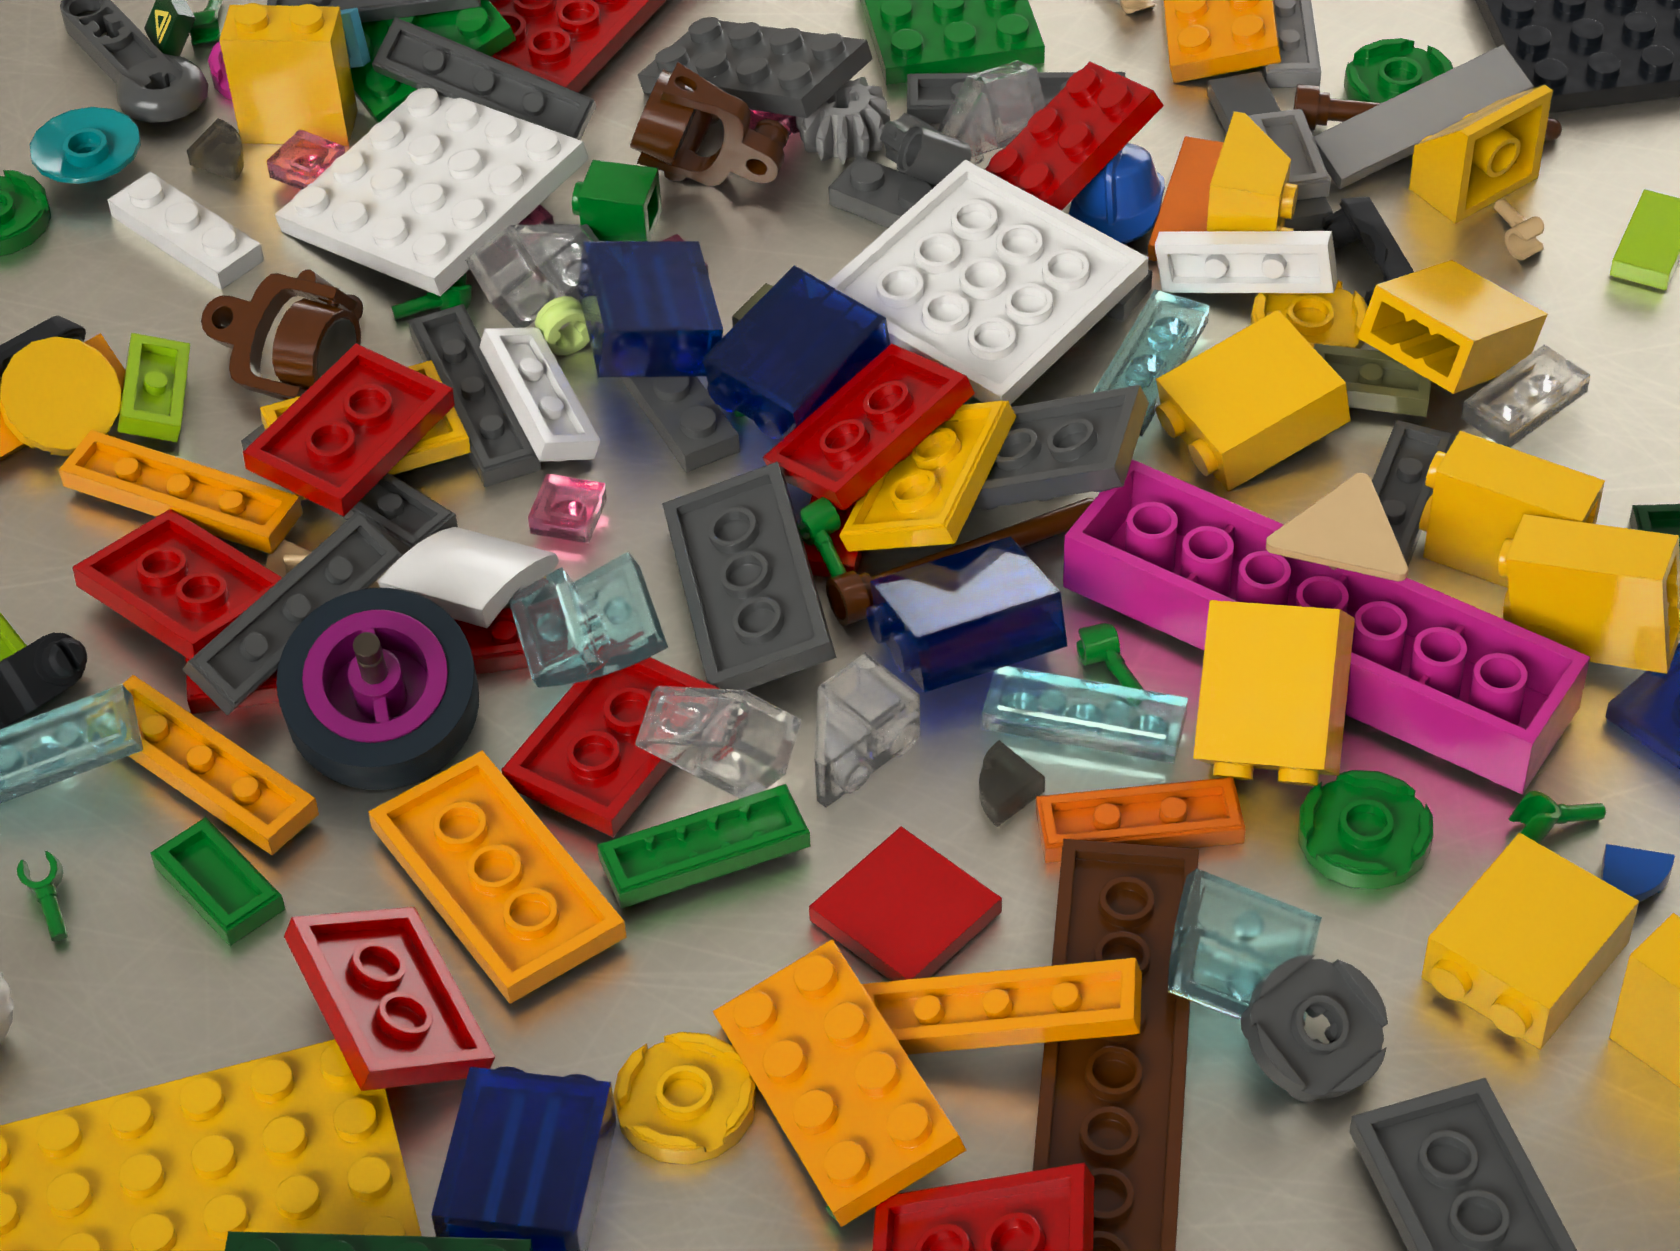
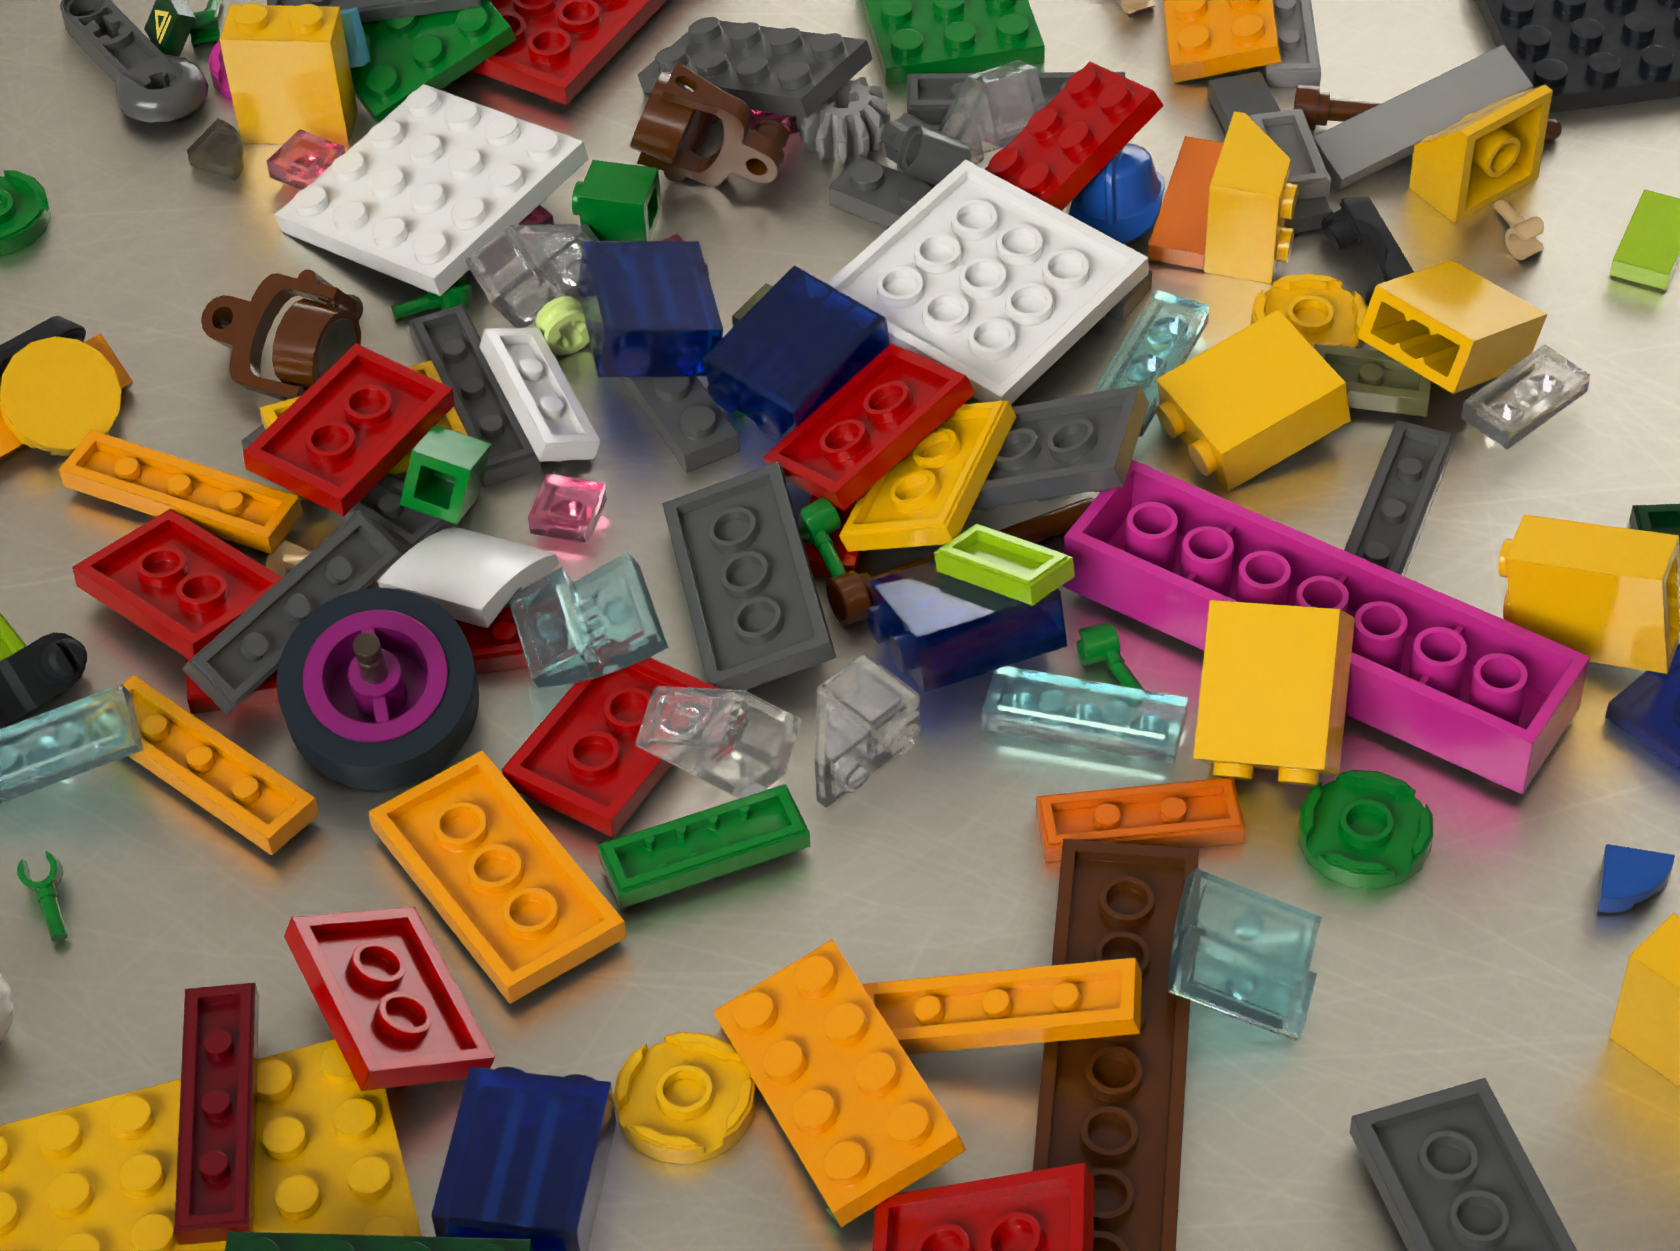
(85, 145): teal dish -> none
(154, 387): lime plate -> none
(186, 230): white plate -> none
(217, 1113): none -> dark red tile
(218, 881): green tile -> none
(445, 474): none -> green brick
(457, 71): dark grey tile -> none
(905, 908): red tile -> none
(1004, 564): none -> lime tile
(1007, 783): clear smoke tile -> none
(1246, 262): white plate -> none
(1285, 1051): dark grey plate -> none
(1344, 532): tan piece -> none
(1391, 68): green tile -> none
(1483, 495): yellow brick -> none
(1529, 940): yellow brick -> none
(1542, 813): green hand -> none

